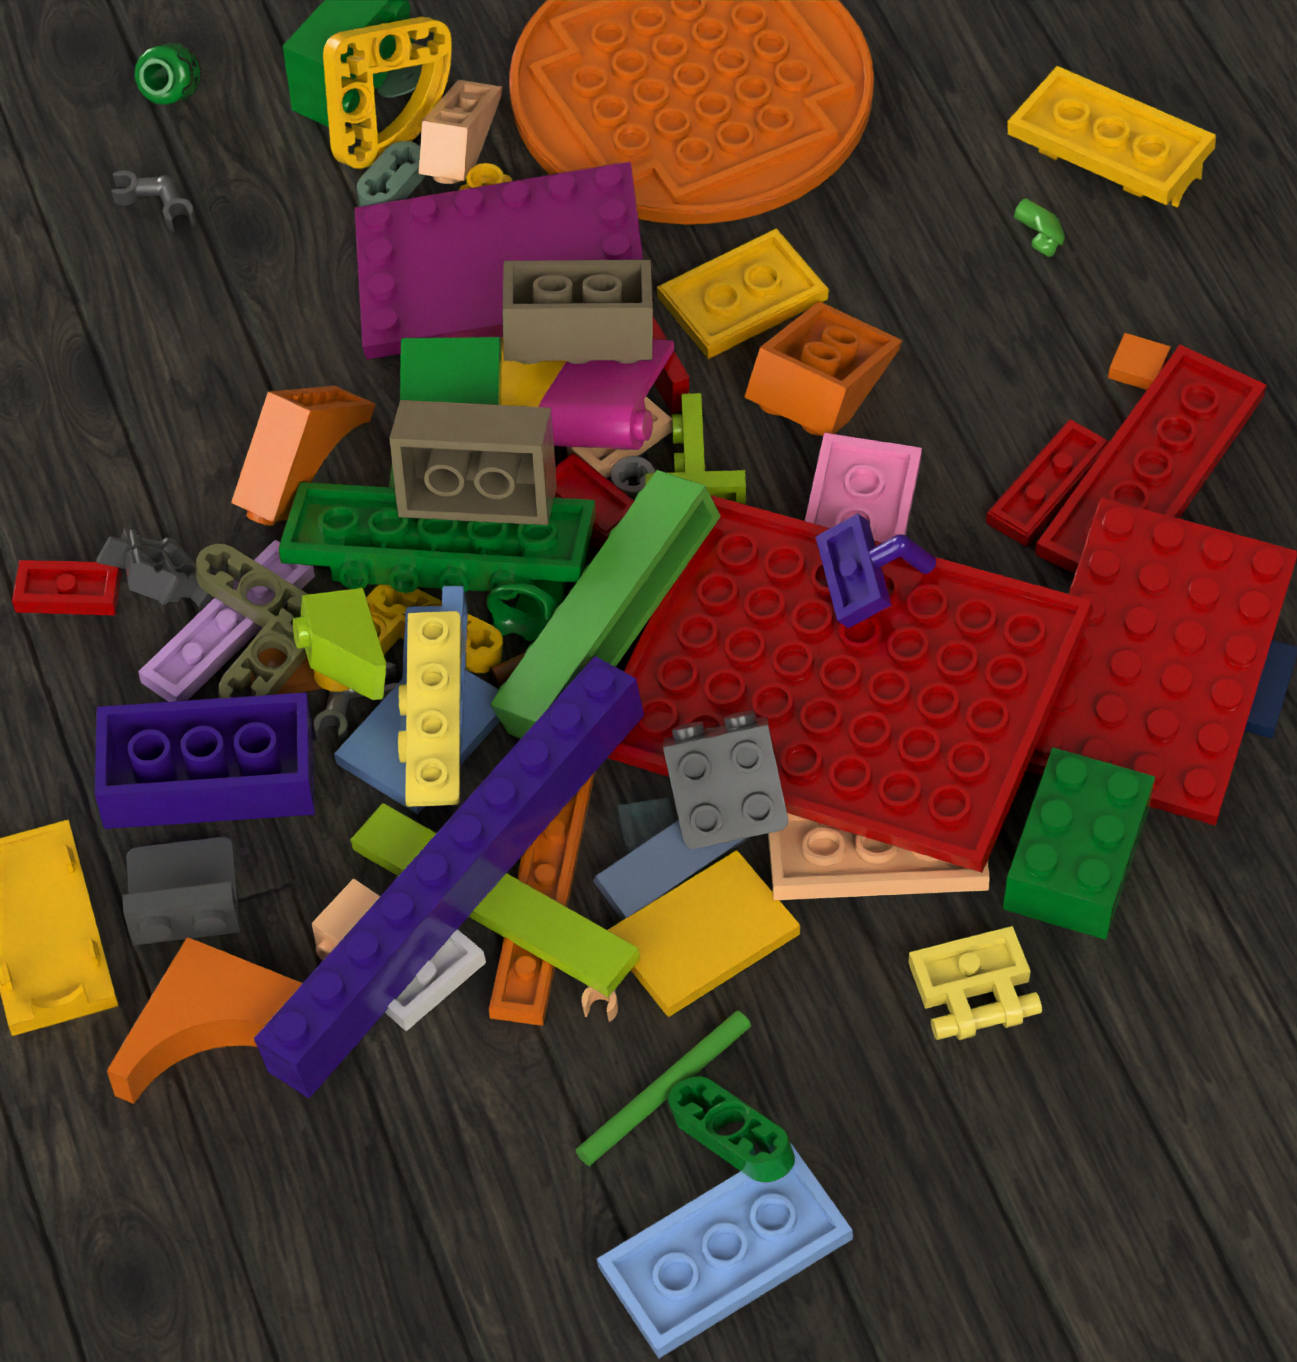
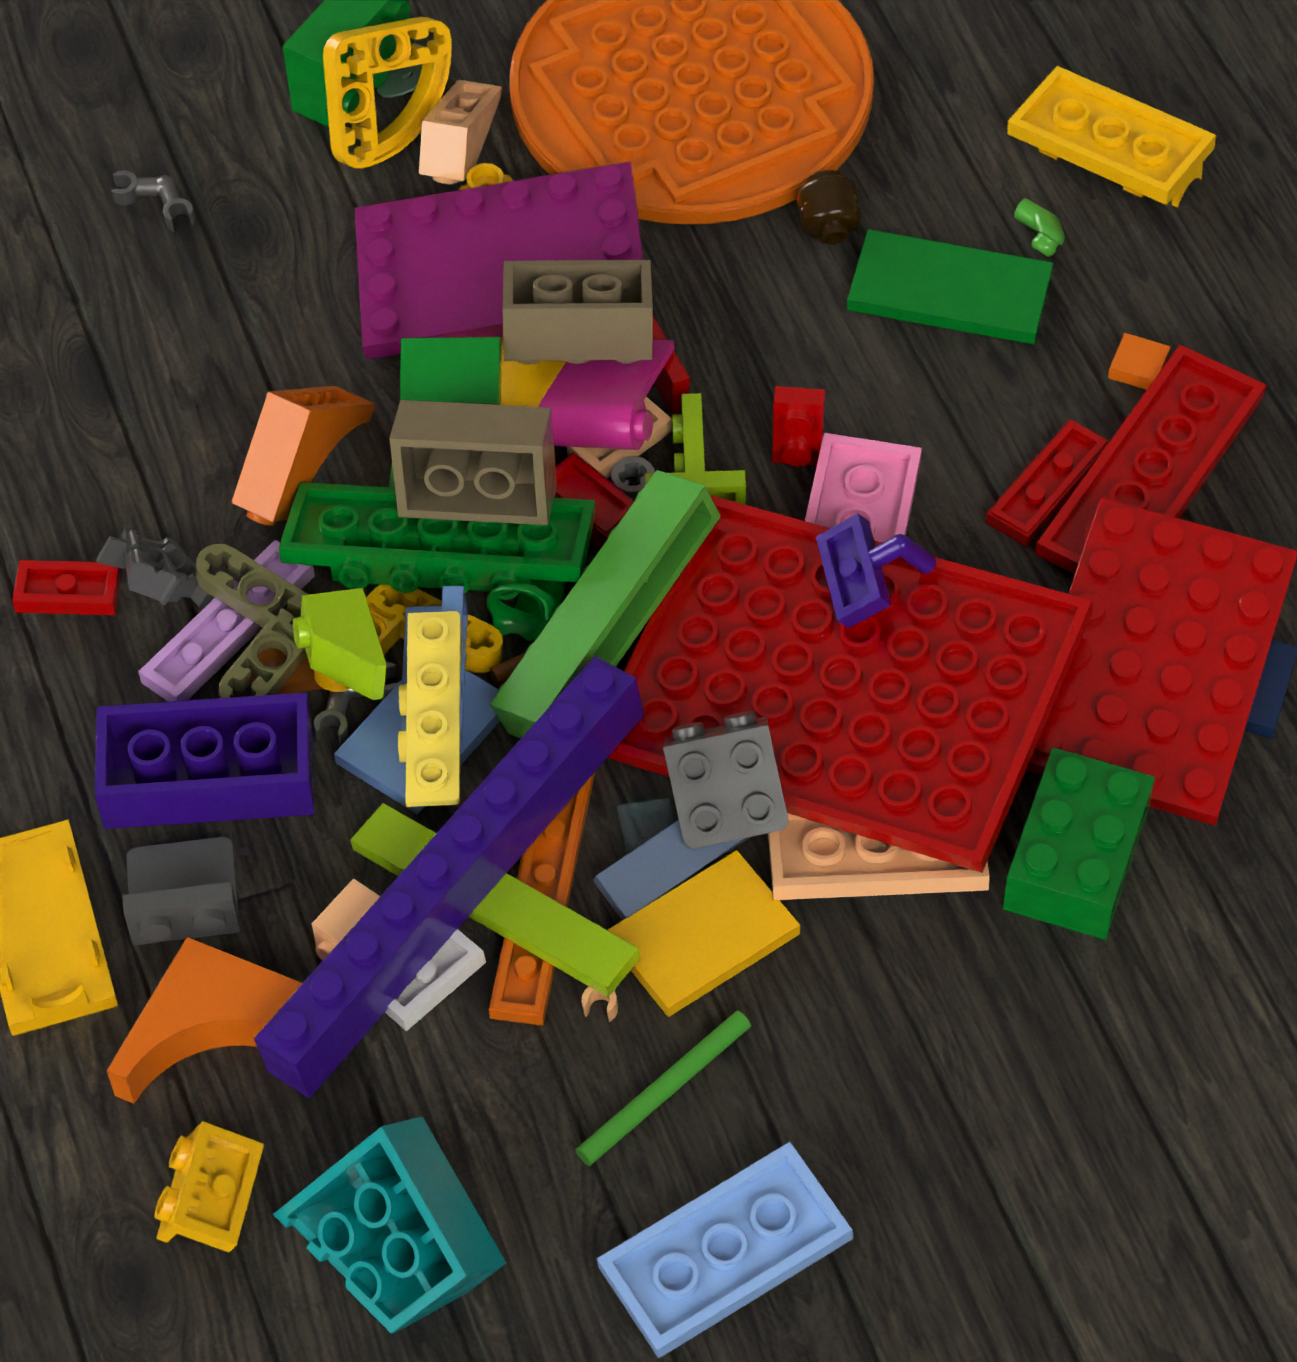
(168, 73): green head -> none
(209, 1187): none -> yellow bracket
(384, 175): sand green beam -> none
(396, 1225): none -> teal wedge
(738, 1148): green beam -> none
(742, 293): yellow tile -> none
(797, 425): none -> red plate
(820, 368): orange slope -> none
(828, 206): none -> dark brown head
(950, 286): none -> green tile
(972, 968): light yellow plate -> none

